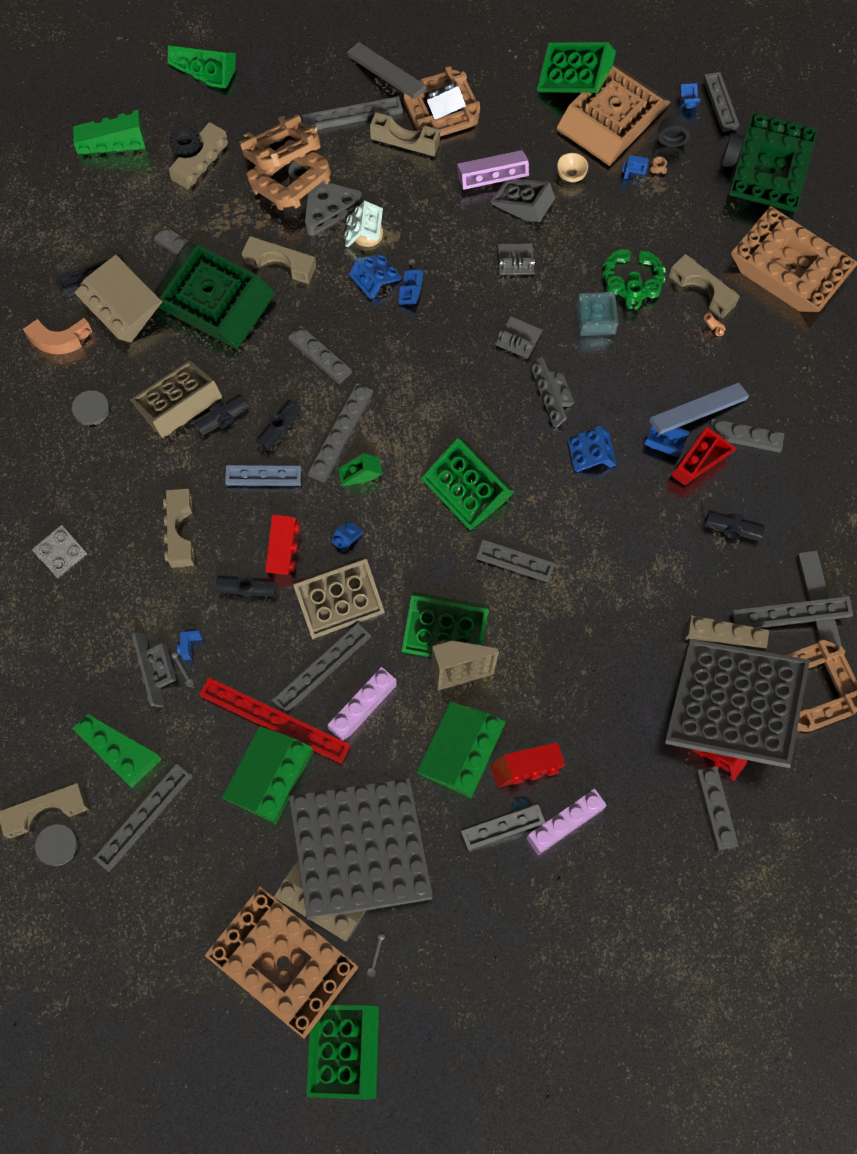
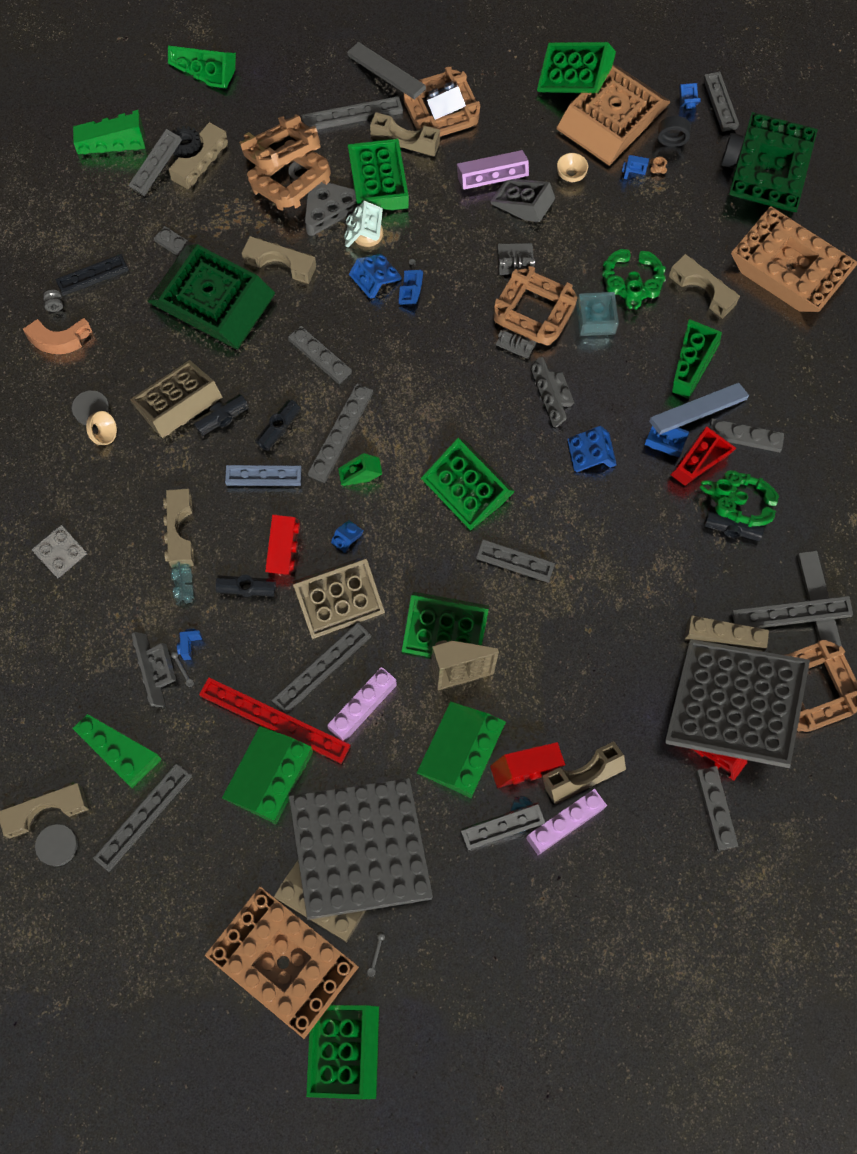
(53, 300): none -> dark grey wheel
(106, 428): none -> tan piece
(119, 298): dark tan slope -> none
(155, 162): none -> dark grey plate
(181, 576): none -> clear light blue hinge
(379, 174): none -> green slope
(552, 327): none -> medium nougat plate
(604, 764): none -> dark tan arch
(696, 353): none -> green wedge
(714, 324): nougat arm -> none
(727, 495): none -> green piece

